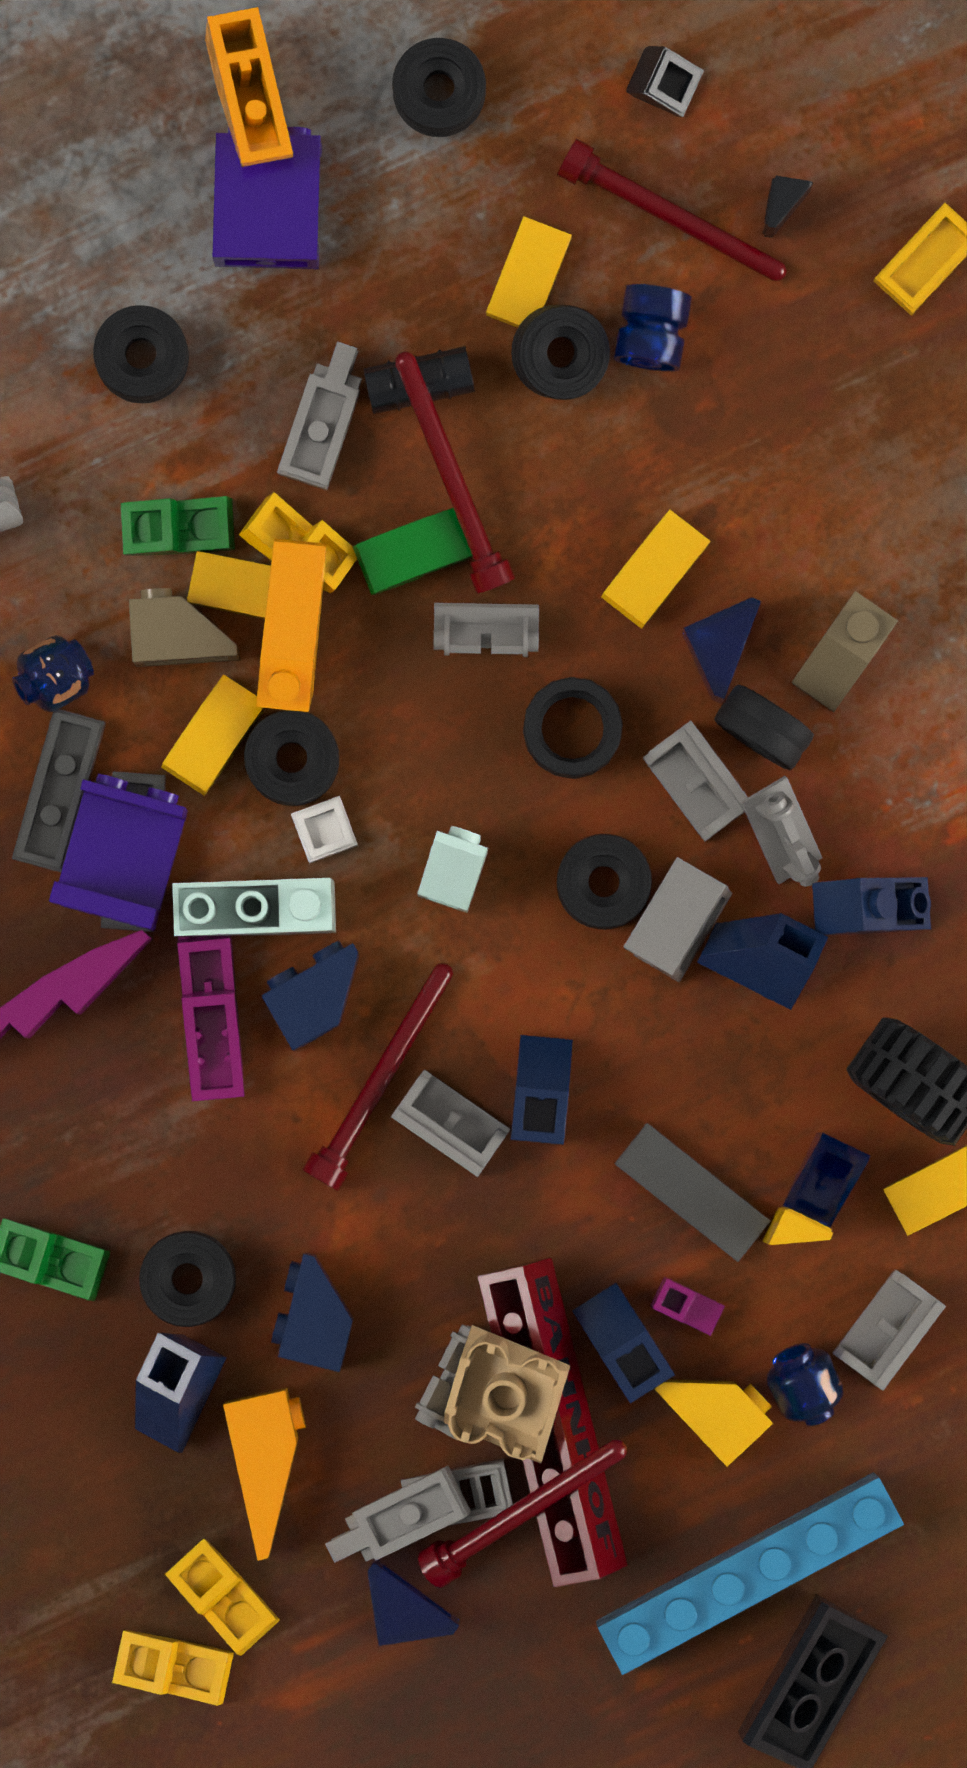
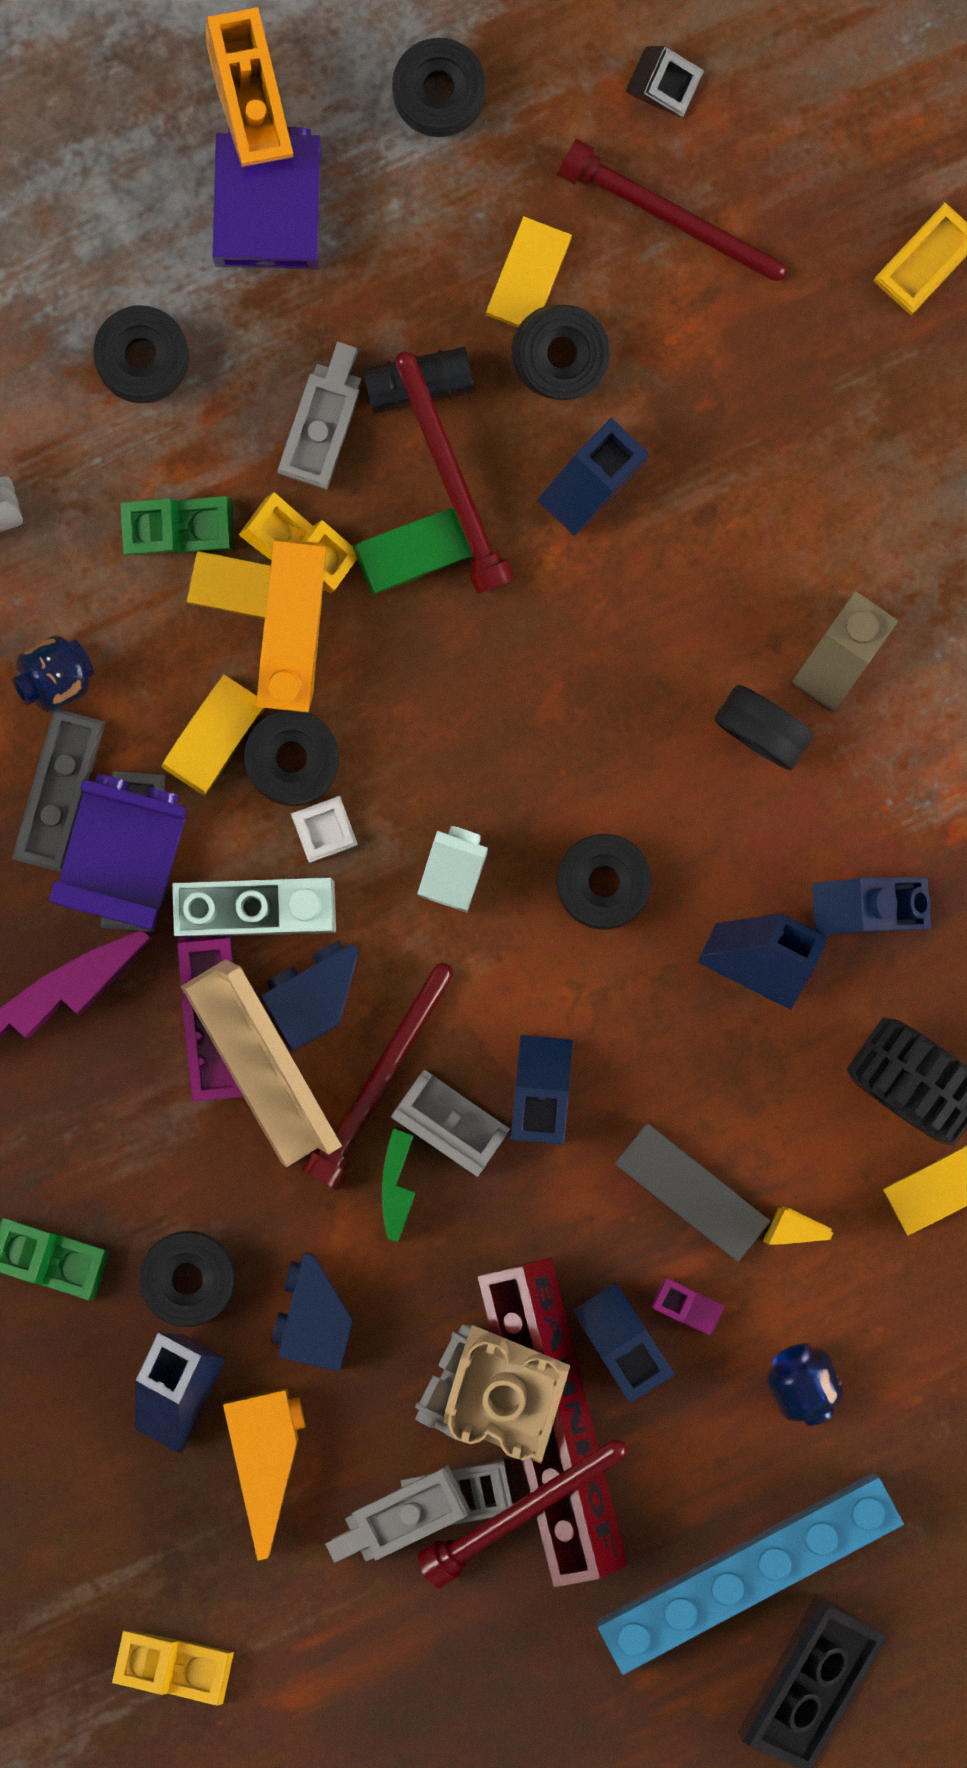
(174, 632): dark tan slope -> none
(222, 1597): yellow slope -> none
(259, 1063): none -> tan fence
(395, 1198): none -> green slope
(404, 1611): clear blue slope -> none
(493, 626): light grey hinge -> none
(564, 689): black tyre -> none
(593, 476): none -> dark blue slope
(652, 328): clear blue wheel -> none
(655, 569): yellow slope -> none
(678, 919): light grey hinge -> none
(697, 780): light grey hinge -> none
(718, 644): clear blue slope -> none
(719, 1413): yellow slope -> none
(783, 199): black slope -> none
(783, 833): light grey hinge -> none
(825, 1179): clear blue slope -> none
(889, 1329): light grey hinge -> none

